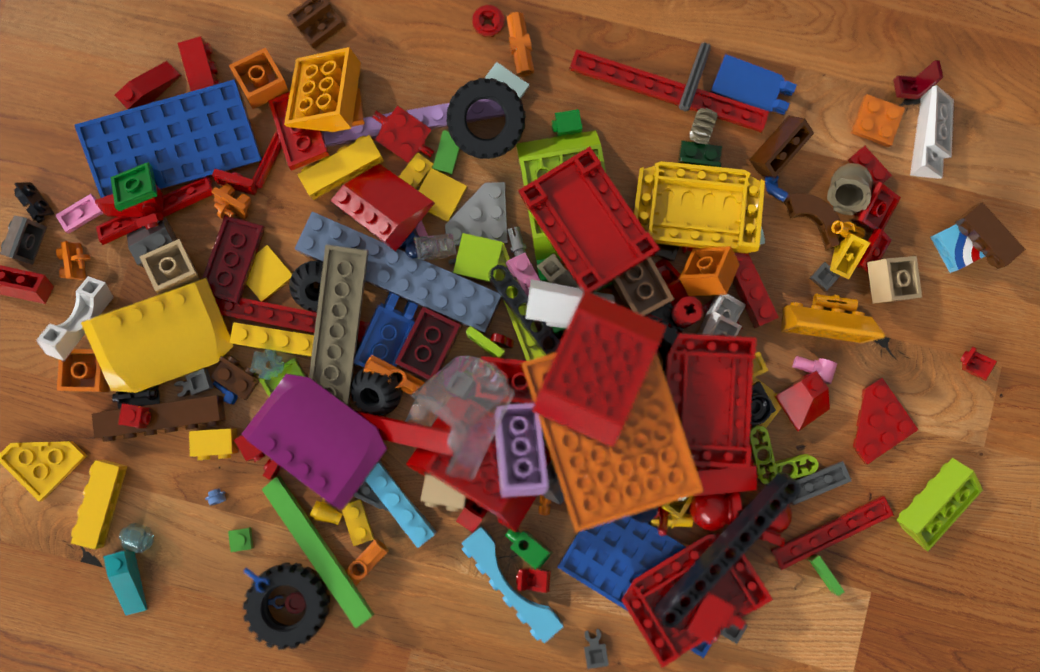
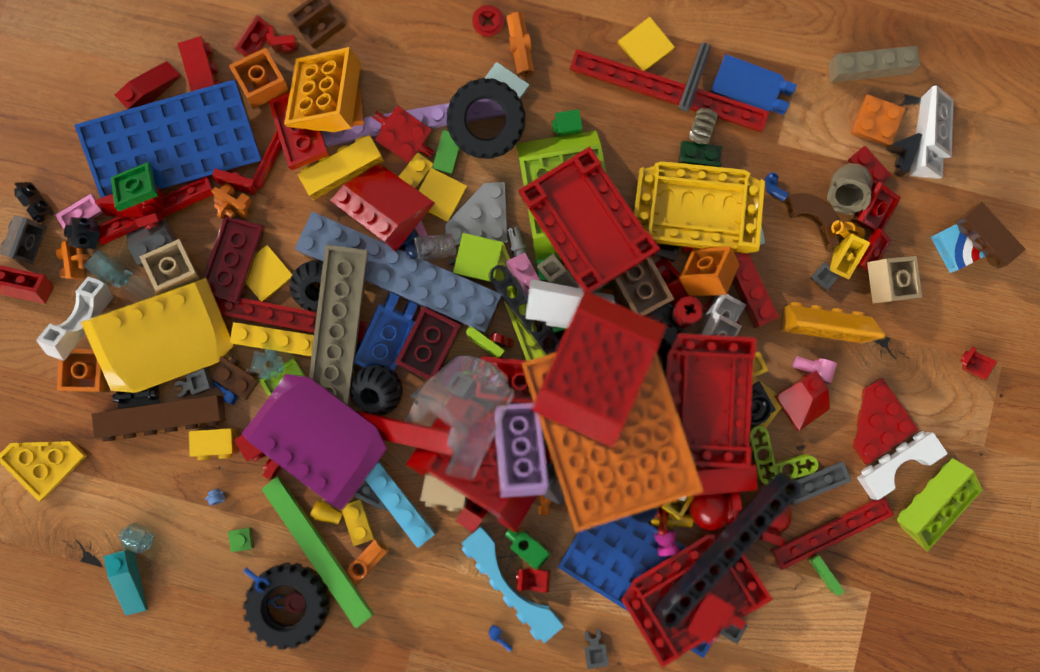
(82, 233): none -> black brick
(98, 504): yellow brick -> none
(108, 269): none -> clear light blue brick
(134, 416): red bracket -> none
(252, 37): none -> red slope
(283, 44): none -> red bracket
(407, 381): orange piece -> none
(495, 633): none -> blue hand
(646, 44): none -> yellow tile
(666, 543): none -> dark pink wheel
(781, 146): reddish brown brick -> none
(835, 302): light orange pin -> none
(873, 64): none -> dark tan brick
(879, 479): none -> white arch
(906, 150): none -> black slope
(915, 87): dark red bracket -> none

